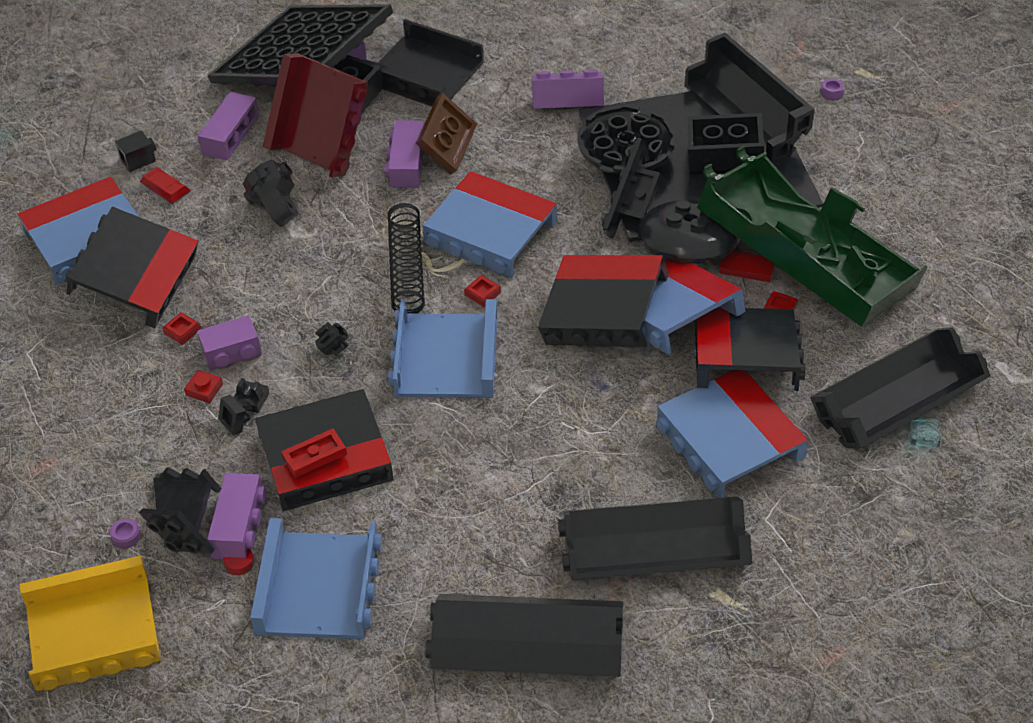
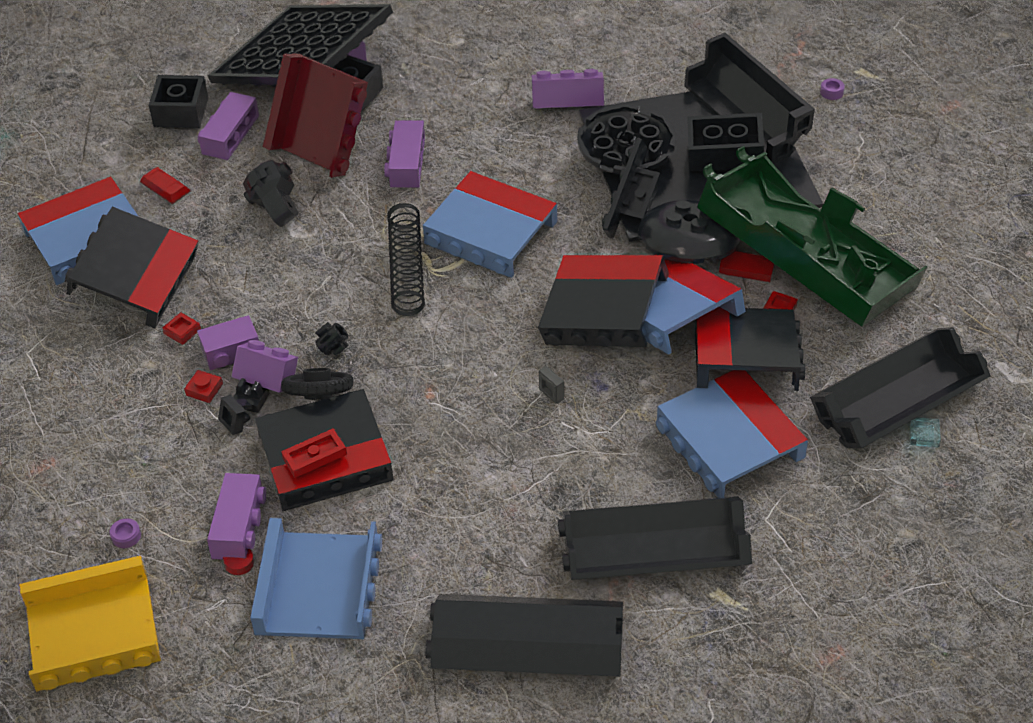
(136, 151): black brick -> none
(178, 101): none -> black brick
(181, 509): black piece -> none
(263, 364): none -> medium lavender brick
(317, 383): none -> black wheel
(429, 63): black panel -> none
(444, 354): medium blue panel -> none
(446, 133): reddish brown plate -> none
(482, 289): red tile -> none
(551, 385): none -> dark grey tile

